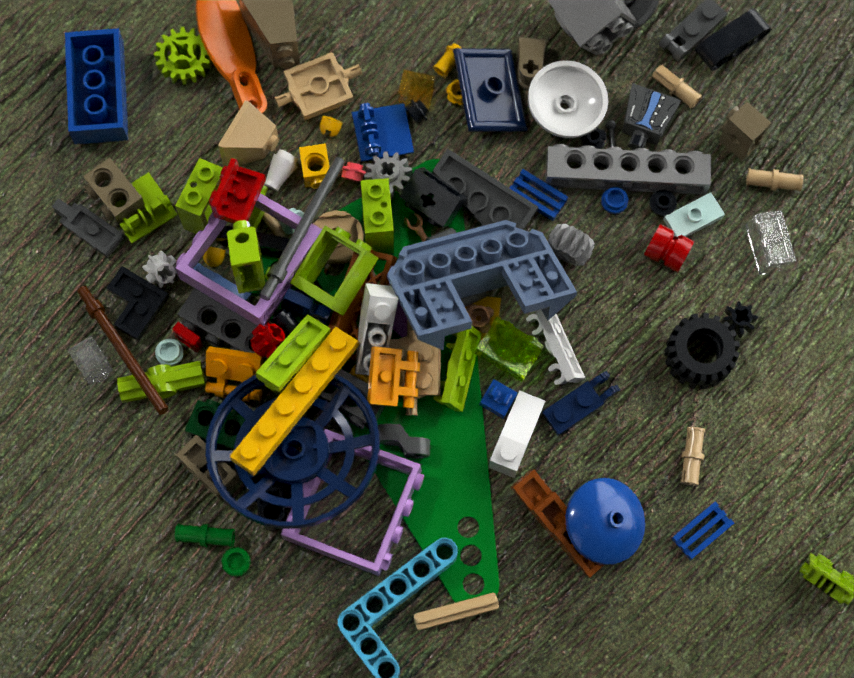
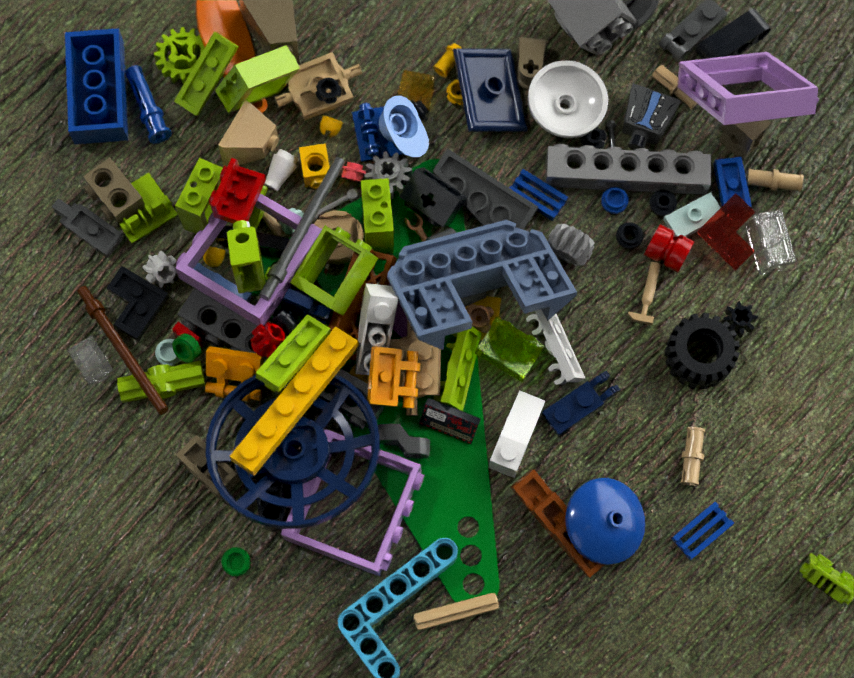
(151, 114): none -> blue pin
(186, 348): none -> green tile
(205, 535): green pin -> none
(206, 73): none -> lime plate
(209, 408): dark green brick -> none
(257, 78): none -> lime window
(328, 83): none -> black plate
(351, 195): none -> light grey hinge
(403, 127): none -> light blue piece
(449, 420): none -> black tile
(498, 398): blue tile -> none
(633, 229): none -> black plate
(648, 295): none -> tan piece
(704, 77): none -> lavender window
(722, 234): none -> clear red plate
(731, 179): none -> blue plate

